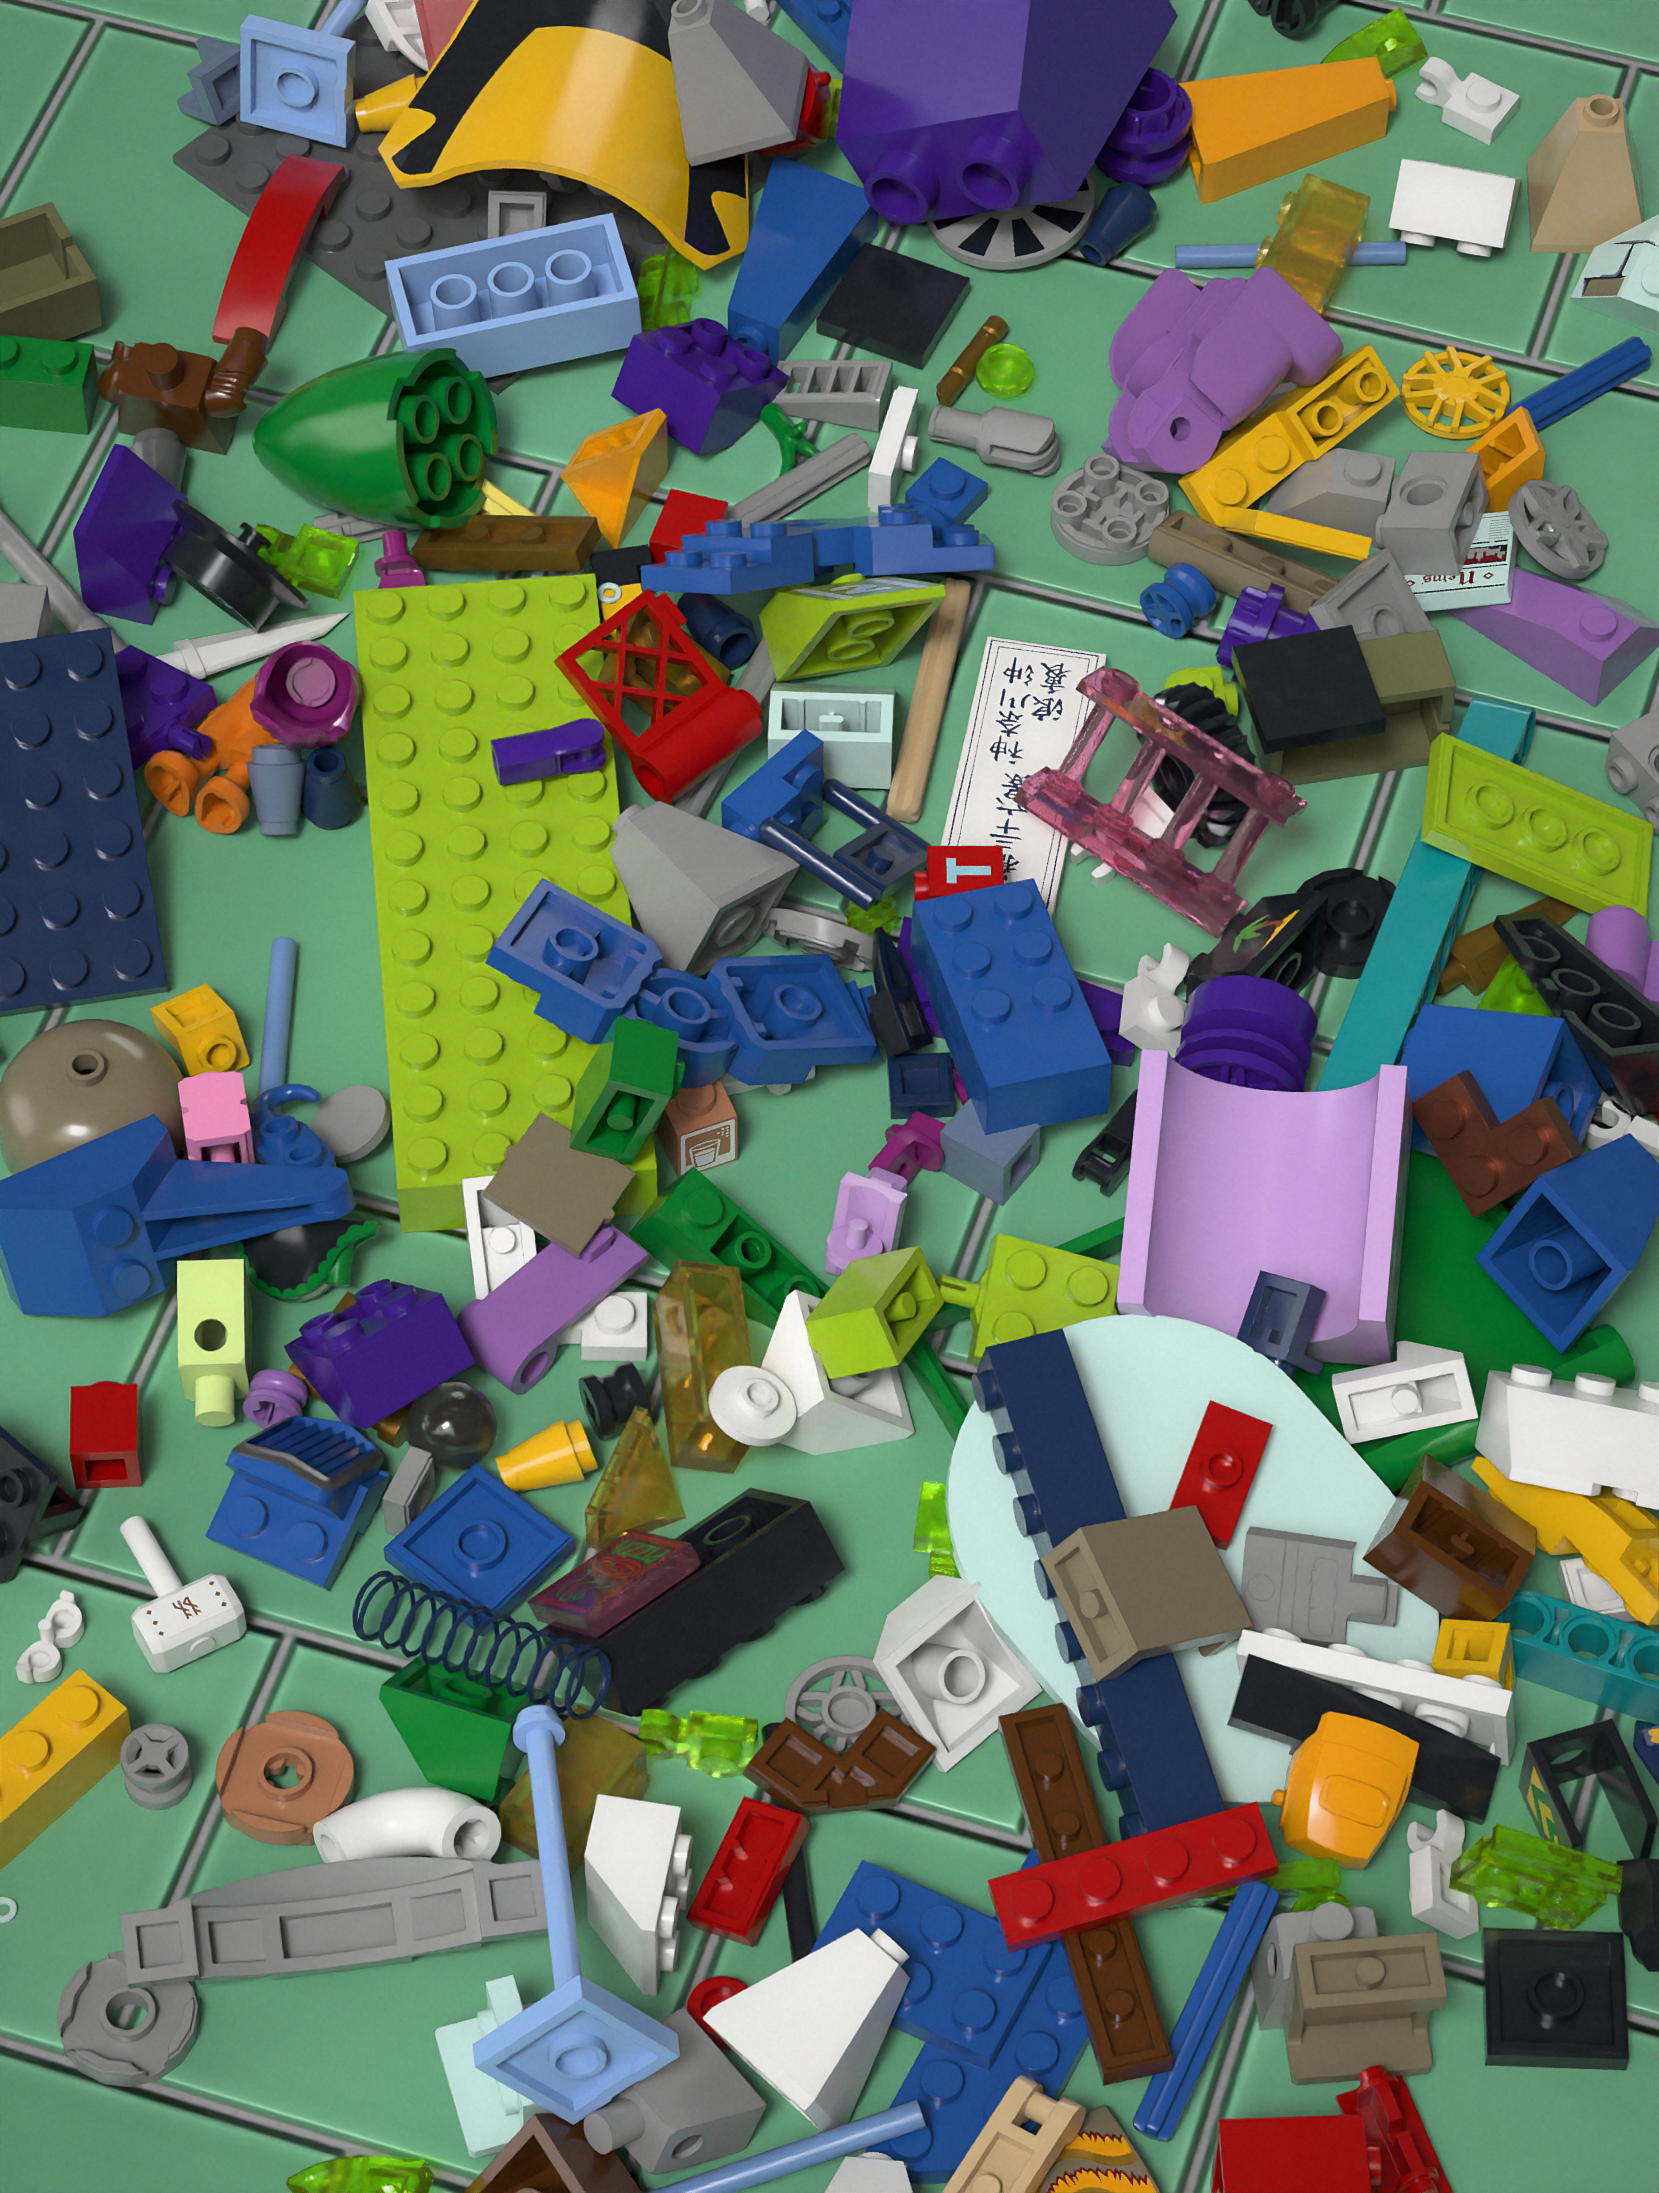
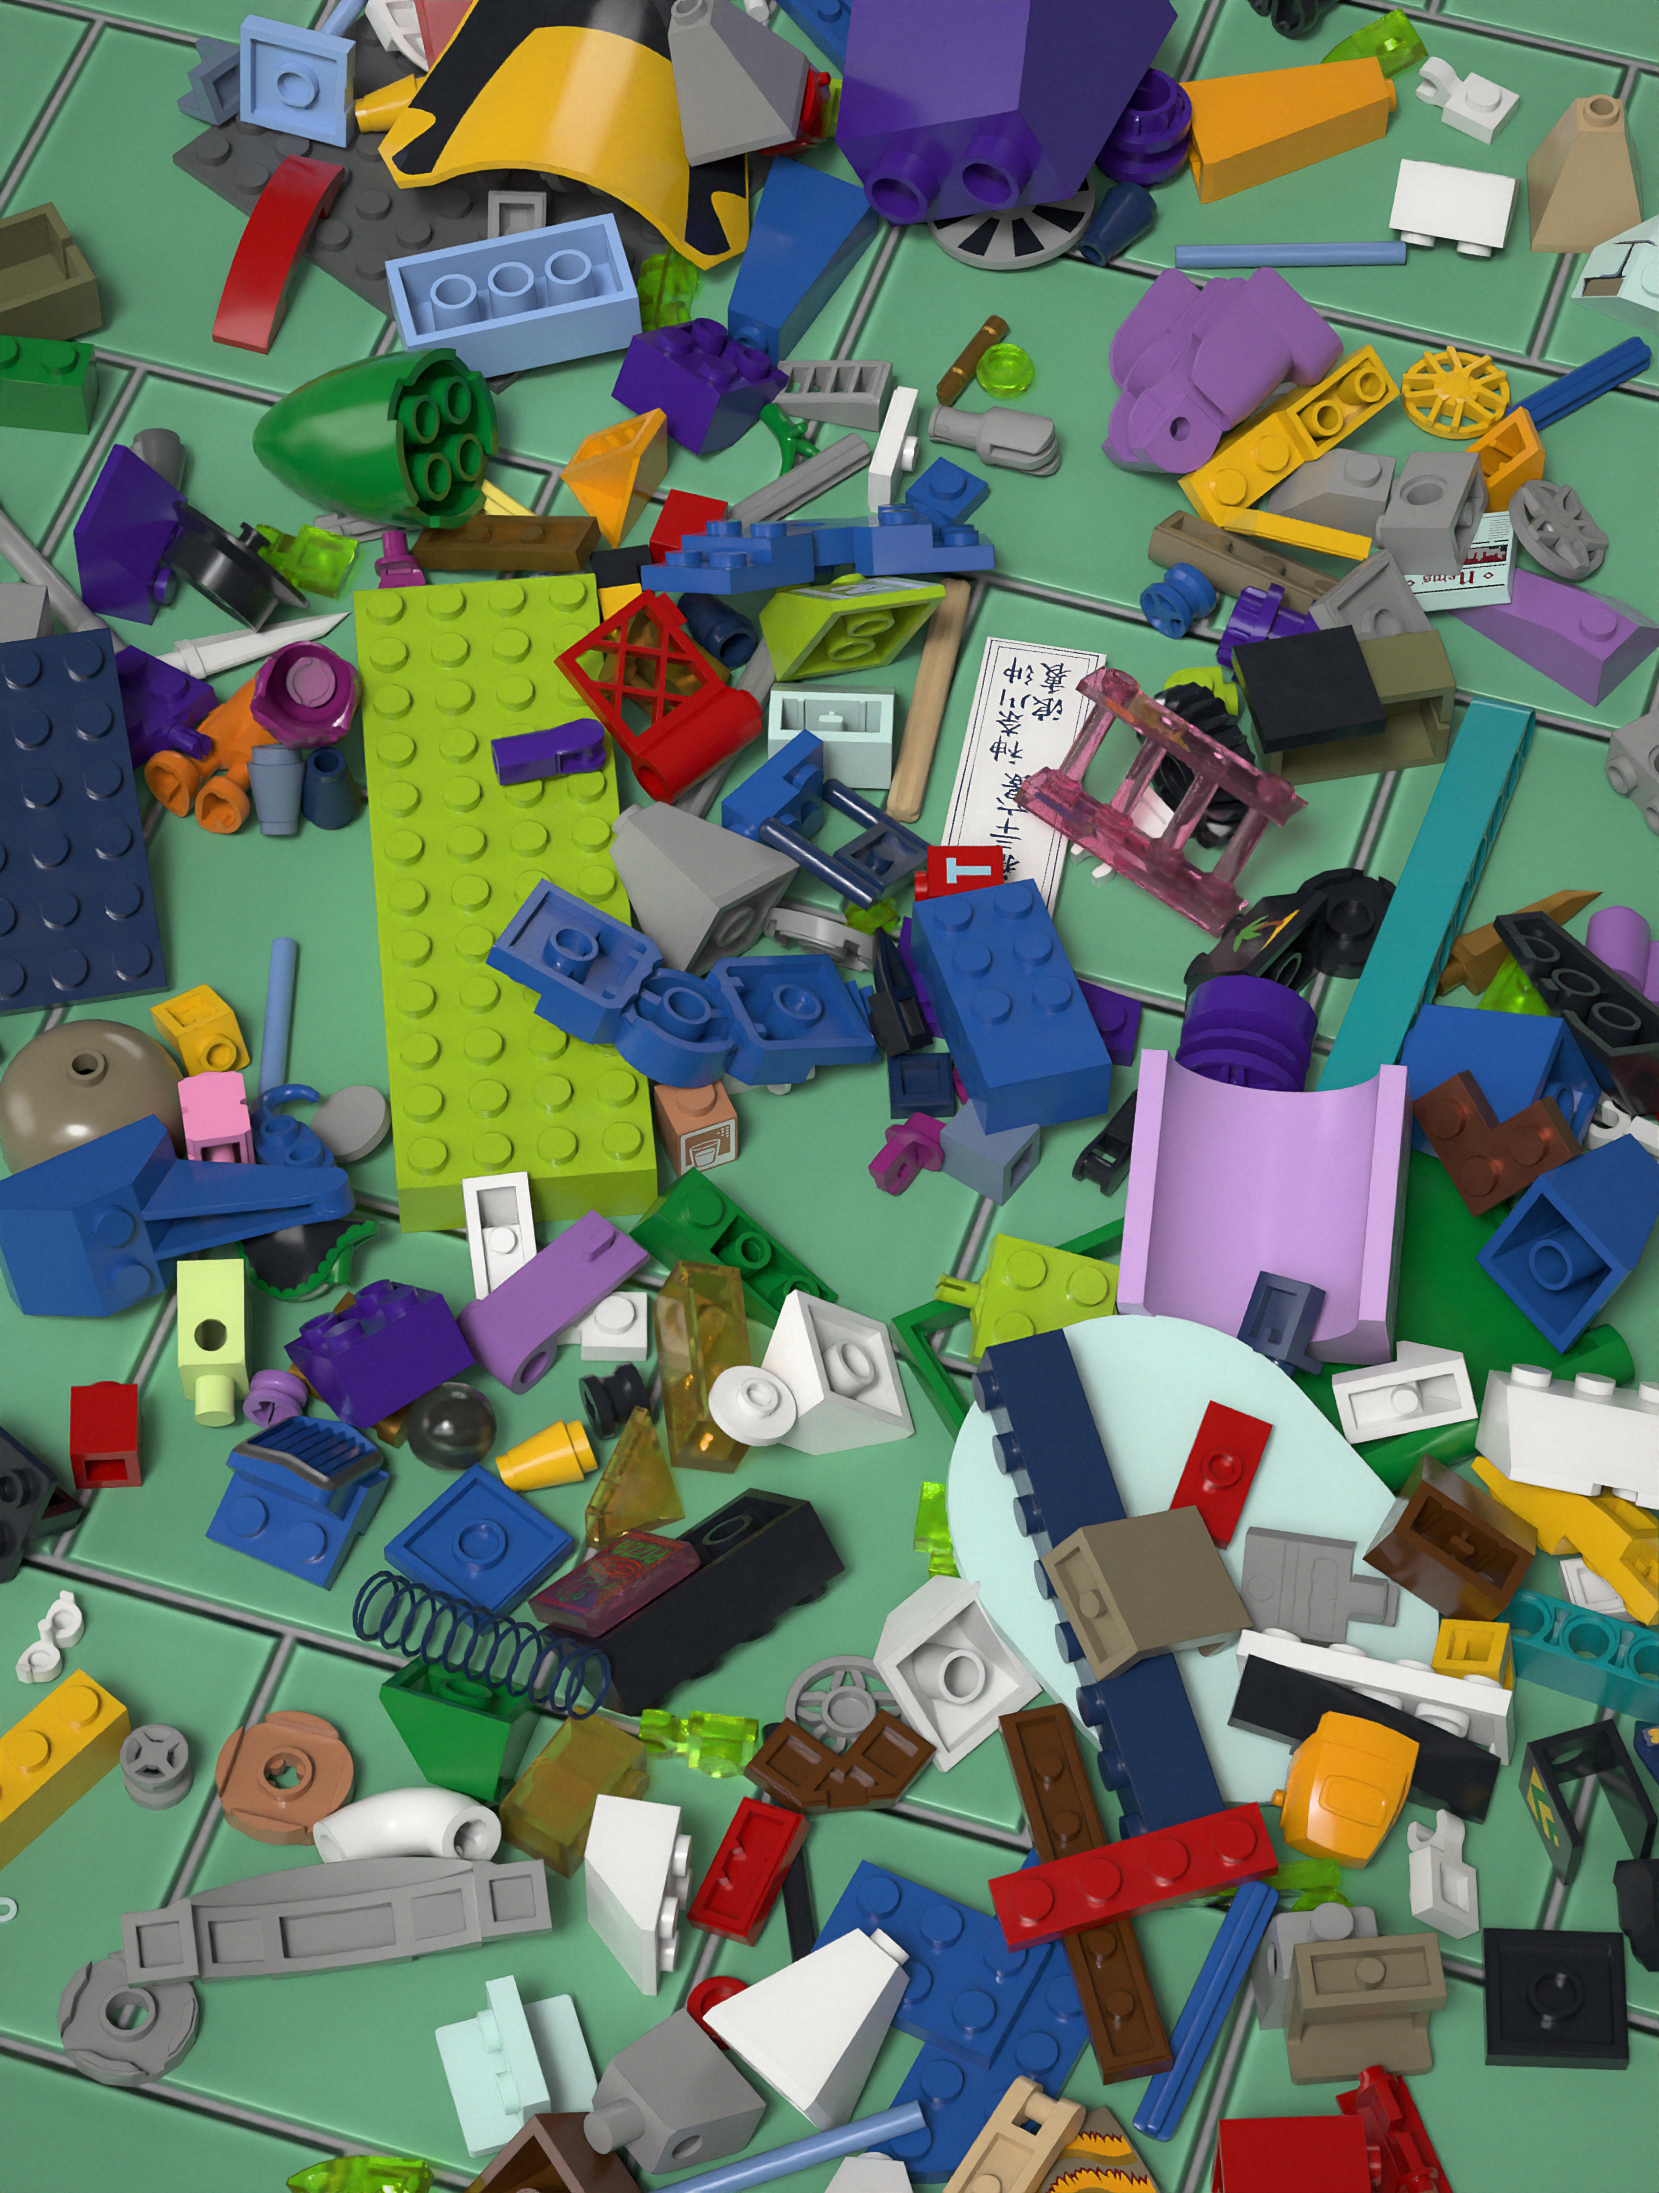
(183, 1619): white piece -> none
(184, 389): reddish brown torso -> none
(409, 1490): light grey tile -> none
(557, 1187): dark tan piece -> none
(580, 2039): light blue tile -> none
(605, 599): light aqua piece -> none
(626, 1089): green brick -> none
(865, 1218): lavender hips -> none
(874, 1312): lime brick -> none
(893, 305): black tile -> none
(1107, 511): light grey tile -> none
(1150, 1009): white plate -> none
(1315, 238): clear yellow brick -> none
(1535, 829): lime tile -> none
(1535, 1877): clear neon green plate -> none

